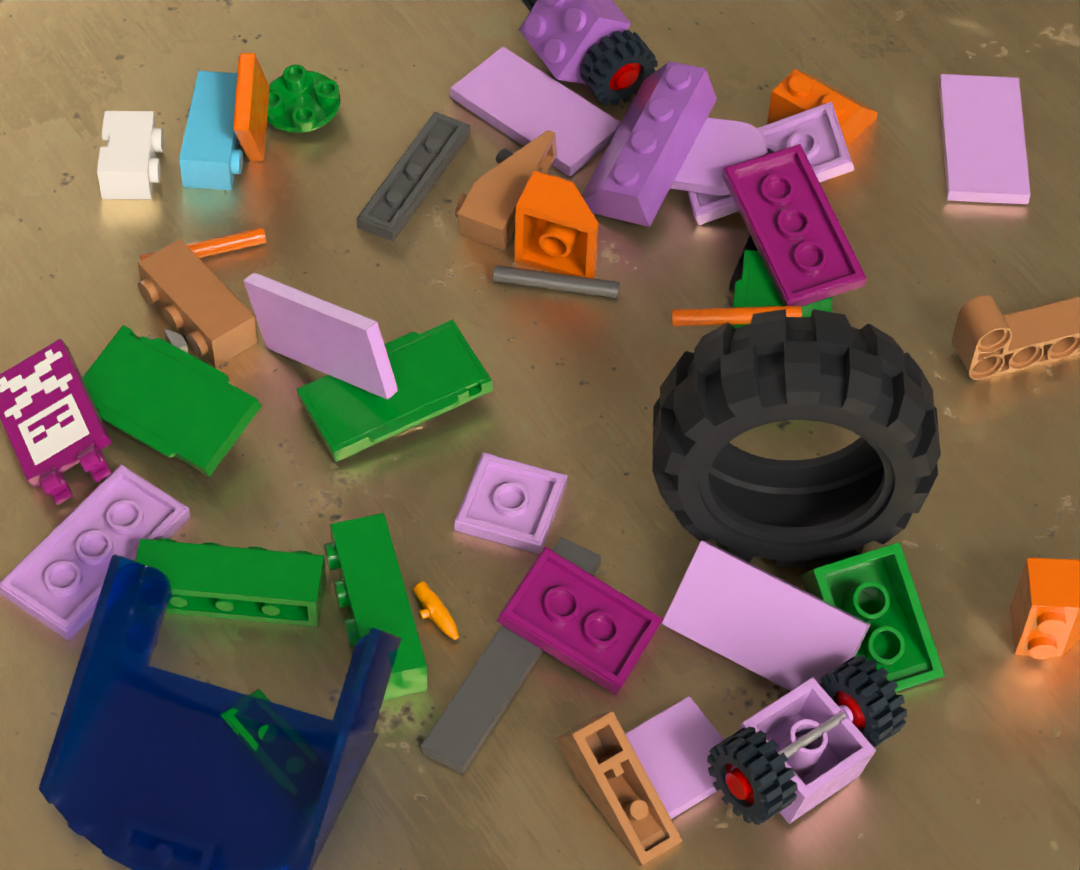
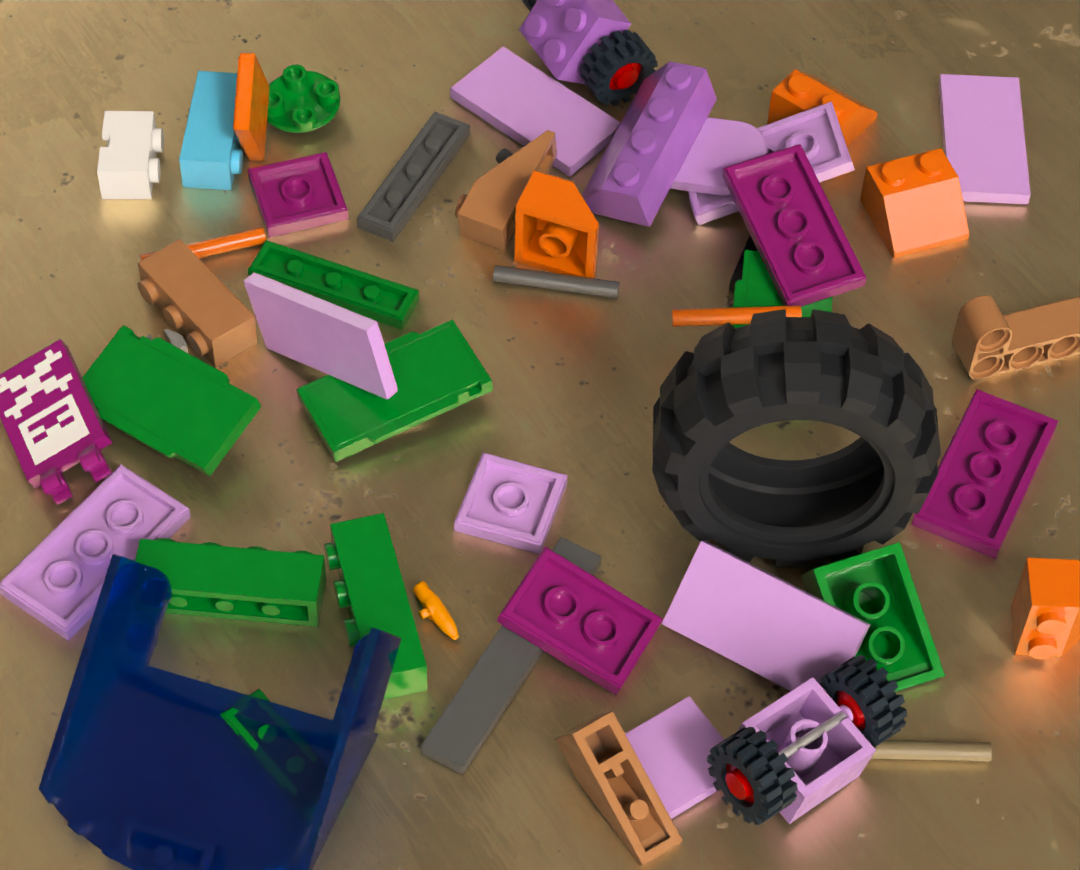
(297, 194): none -> magenta tile
(337, 284): none -> green tile
(915, 202): none -> slope
(934, 750): none -> dark tan bar
(985, 473): none -> magenta tile

